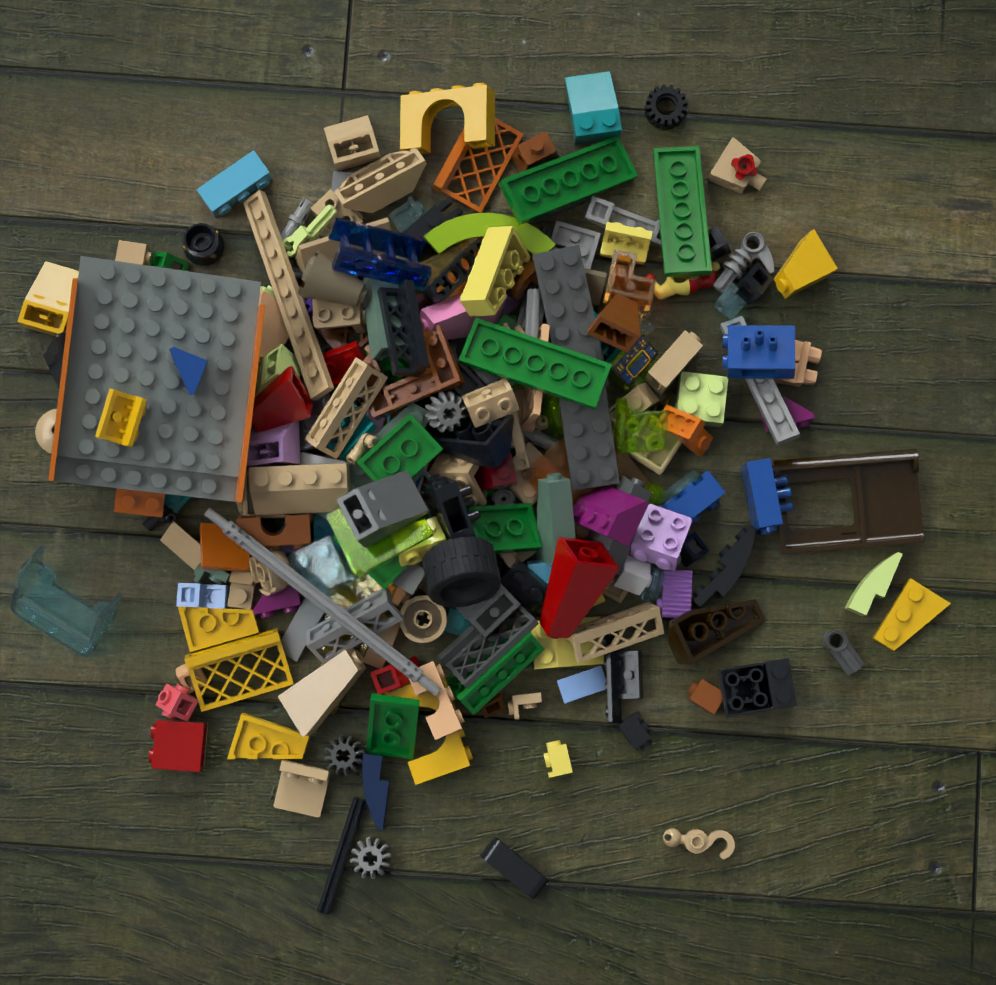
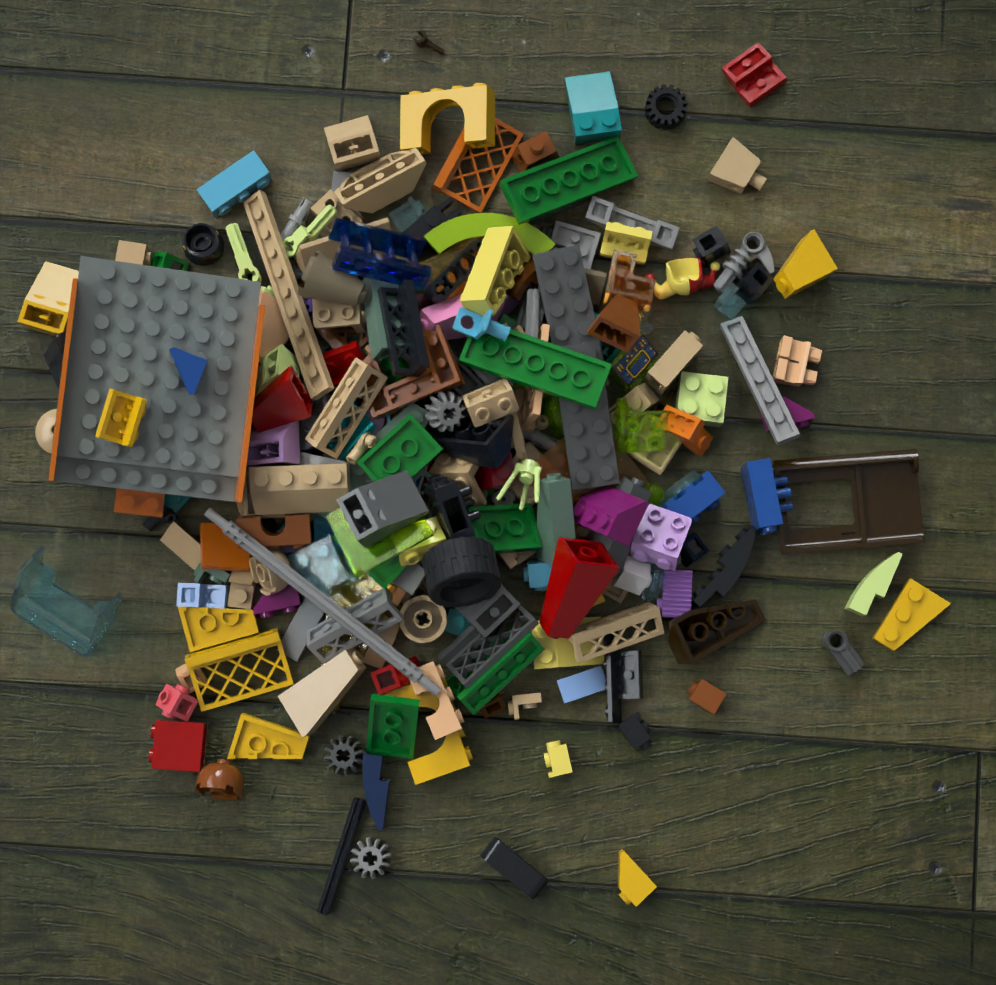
(220, 780): none -> dark orange cylinder
(241, 253): none -> yellowish green connector
(302, 788): tan bracket -> none
(425, 42): none -> dark brown hand
(481, 325): none -> medium azure bracket
(524, 584): black bracket -> none
(527, 472): none -> yellowish green plant
(632, 881): none -> yellow slope
(682, 211): green plate -> none
(697, 841): tan piece -> none
(746, 160): red plate -> none
(754, 74): none -> red slope
(757, 687): black slope -> none
(759, 352): blue piece -> none

